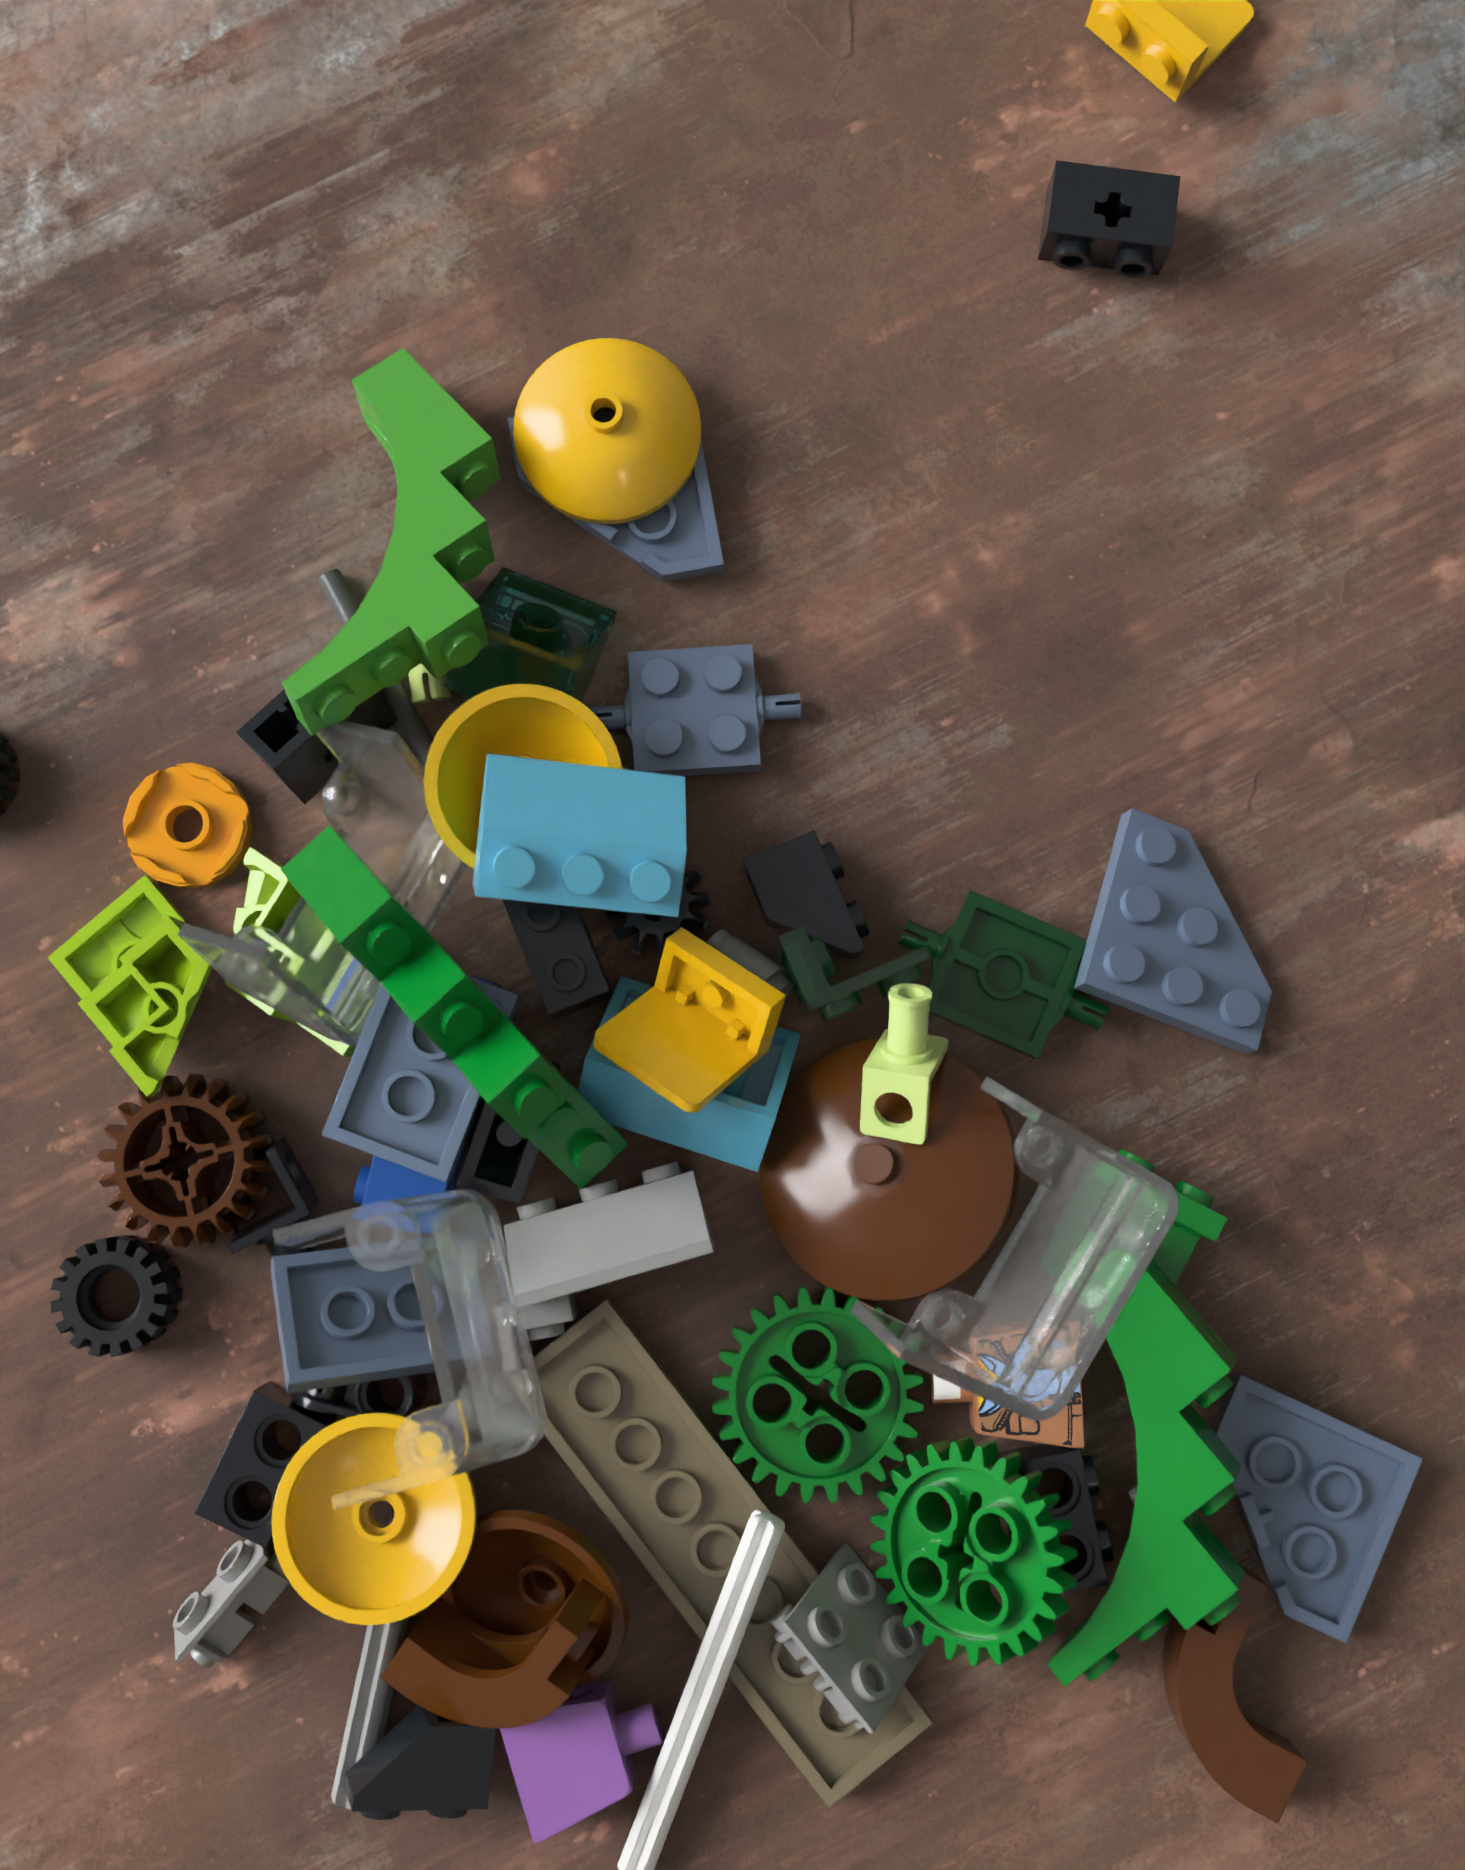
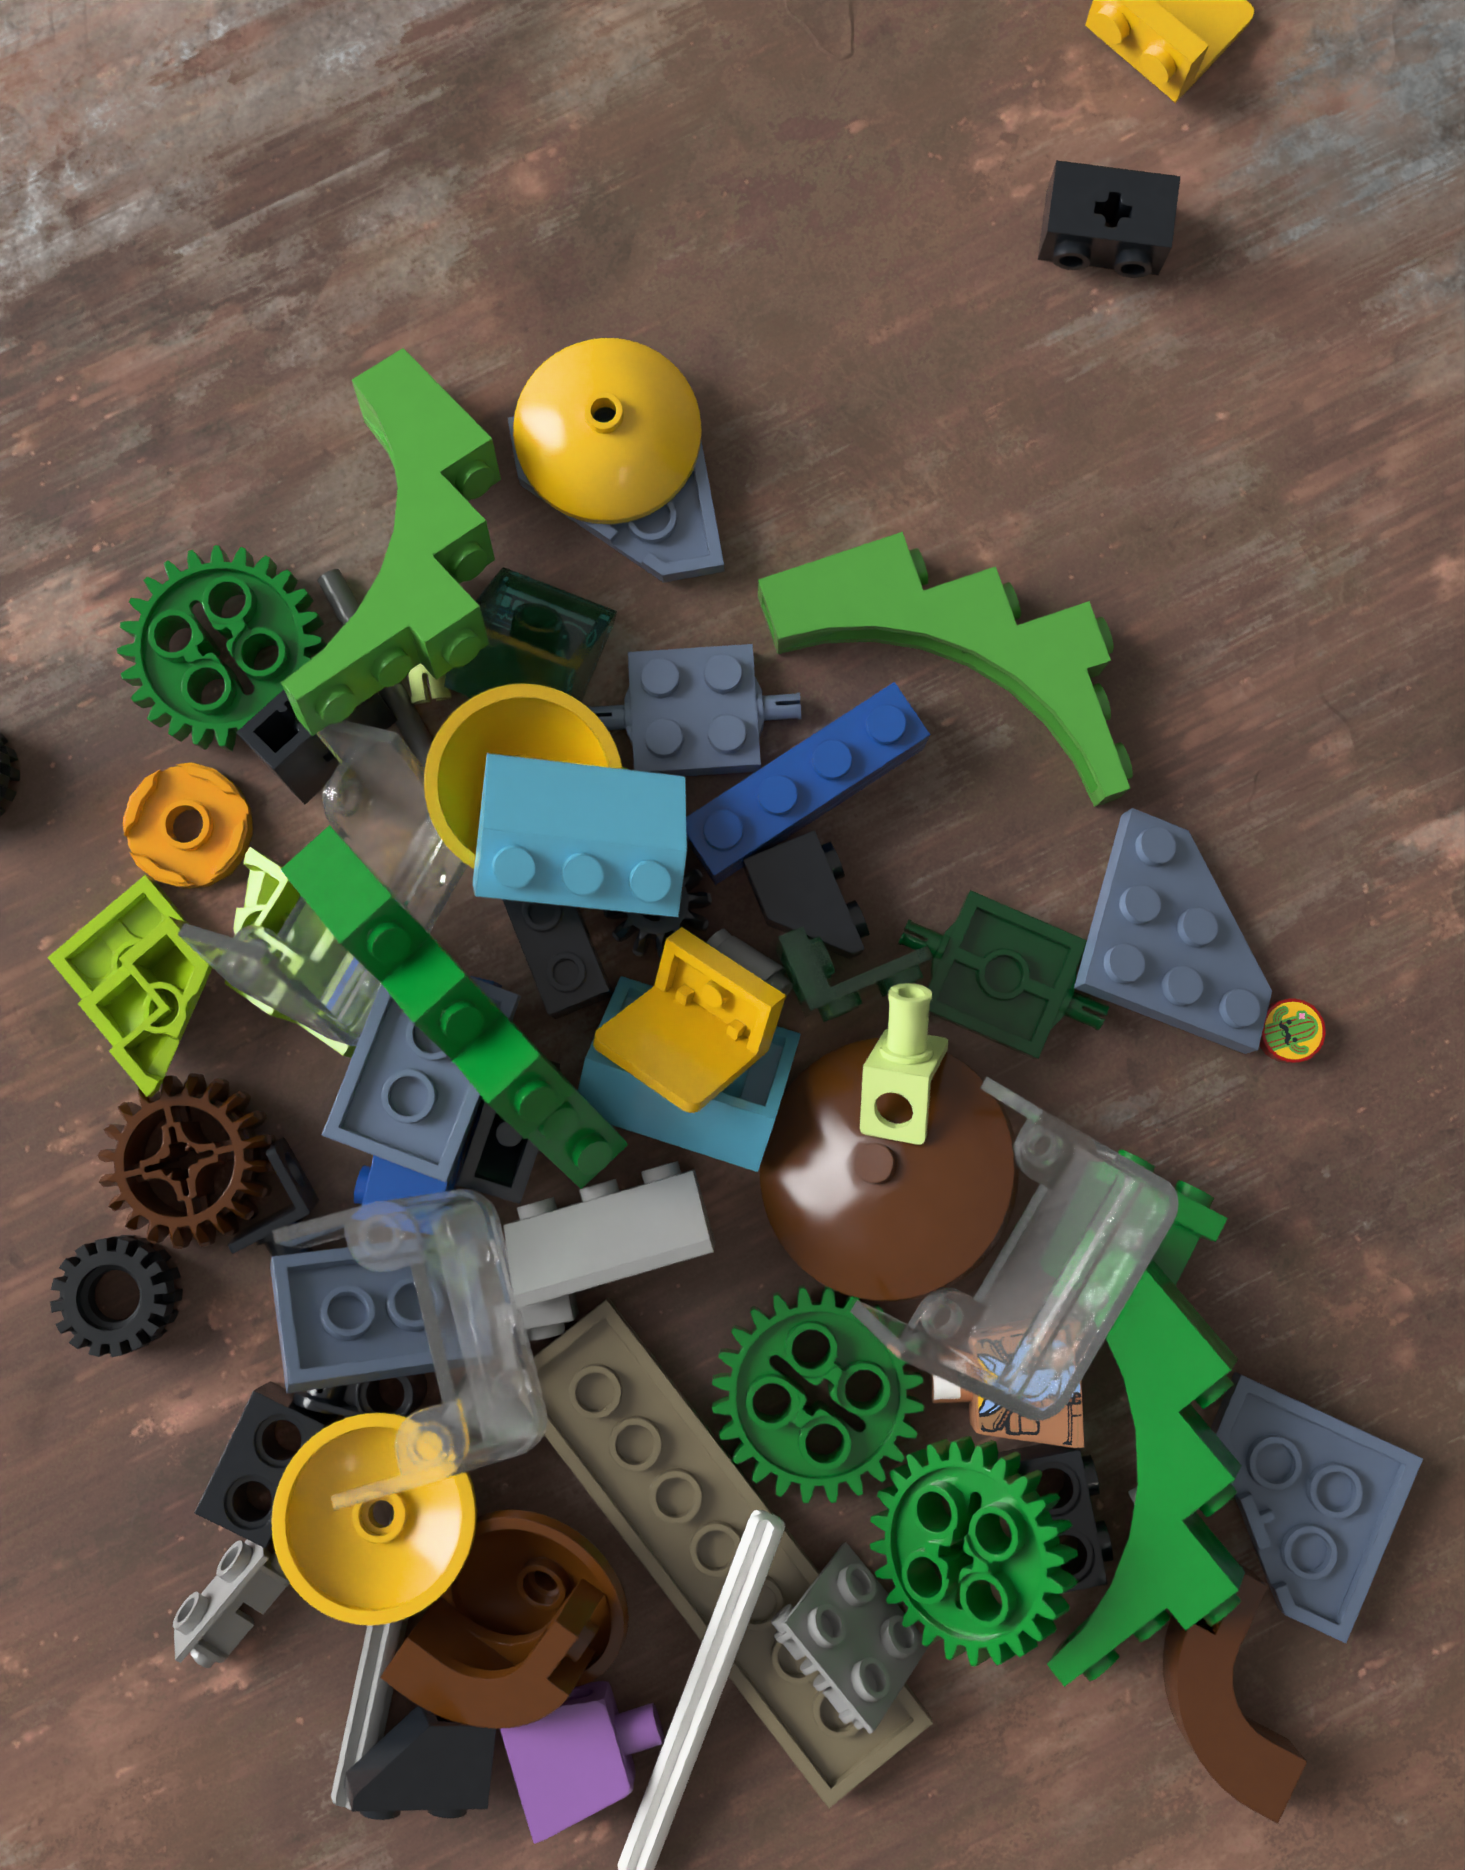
(176, 679): none -> green gear
(805, 782): none -> blue brick
(1043, 663): none -> bright green arch
(1292, 1031): none -> tile

